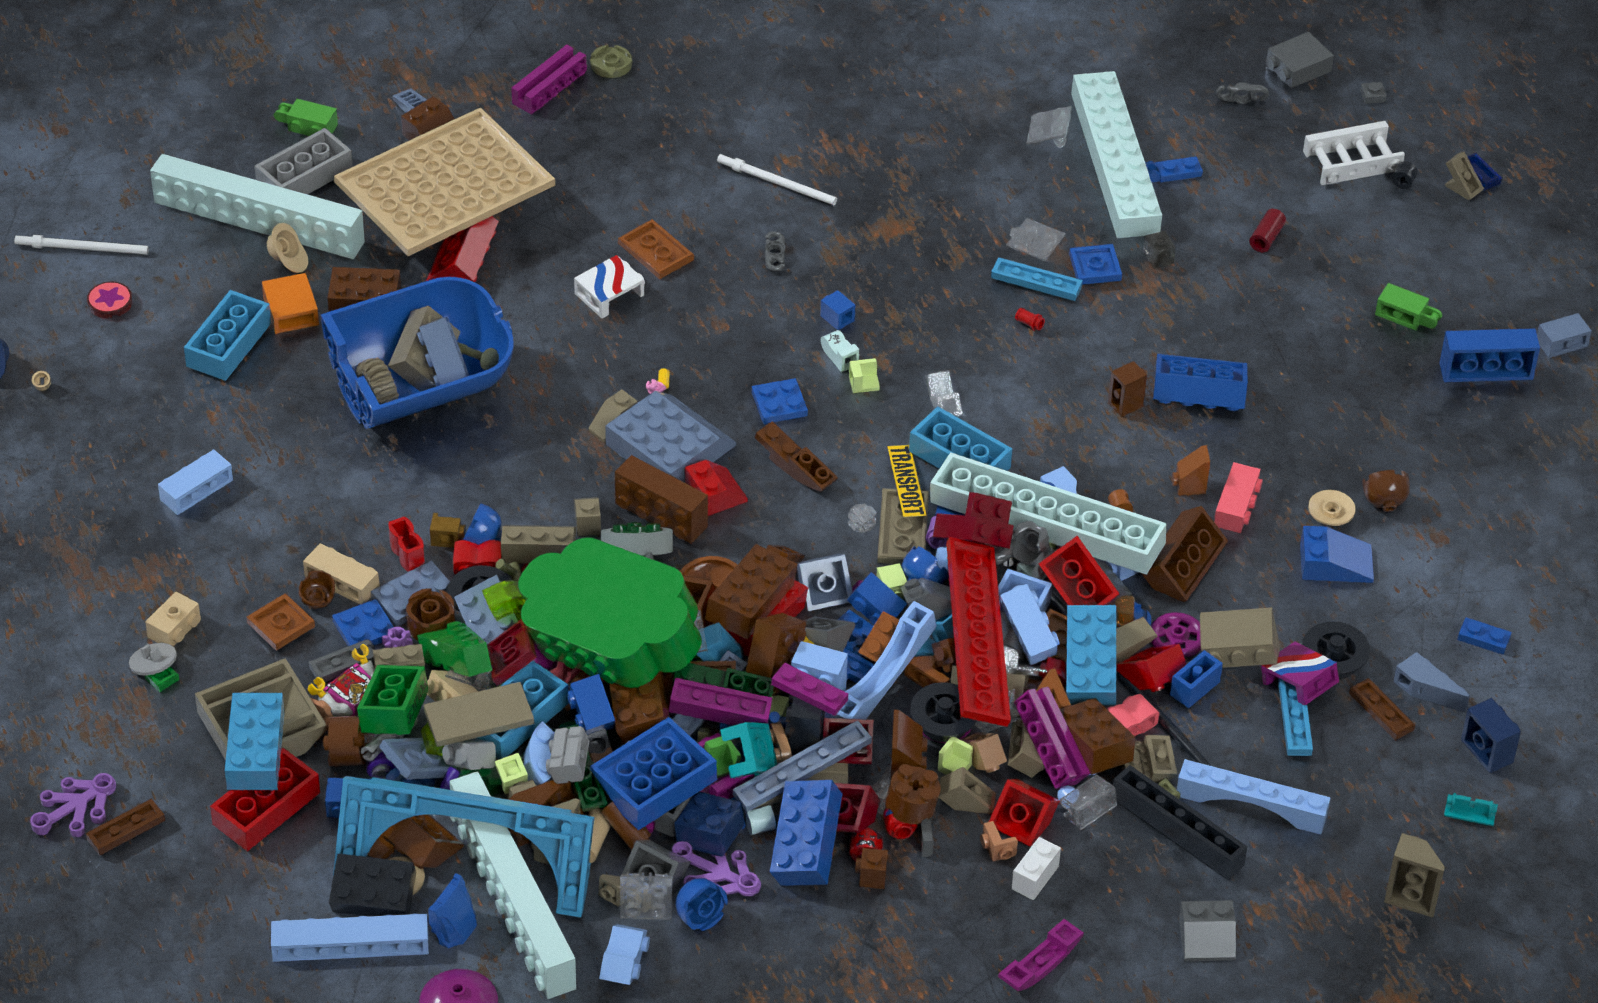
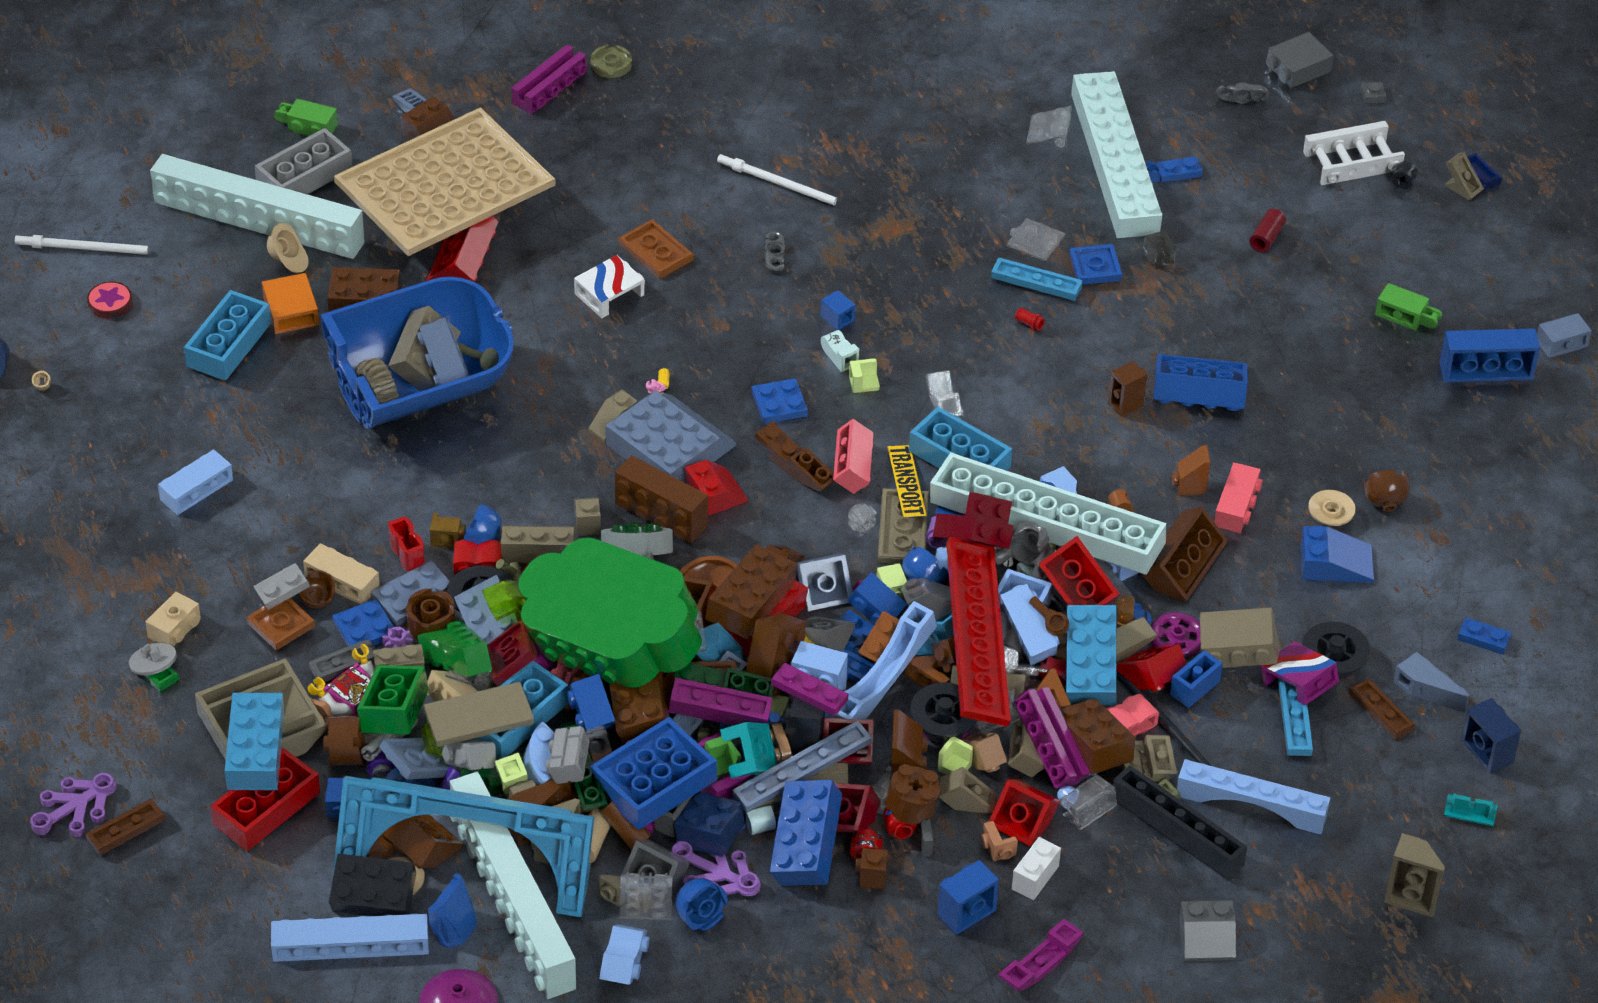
(281, 586): none -> light grey bracket
(853, 456): none -> coral brick
(967, 897): none -> blue brick
(1055, 622): none -> reddish brown plate

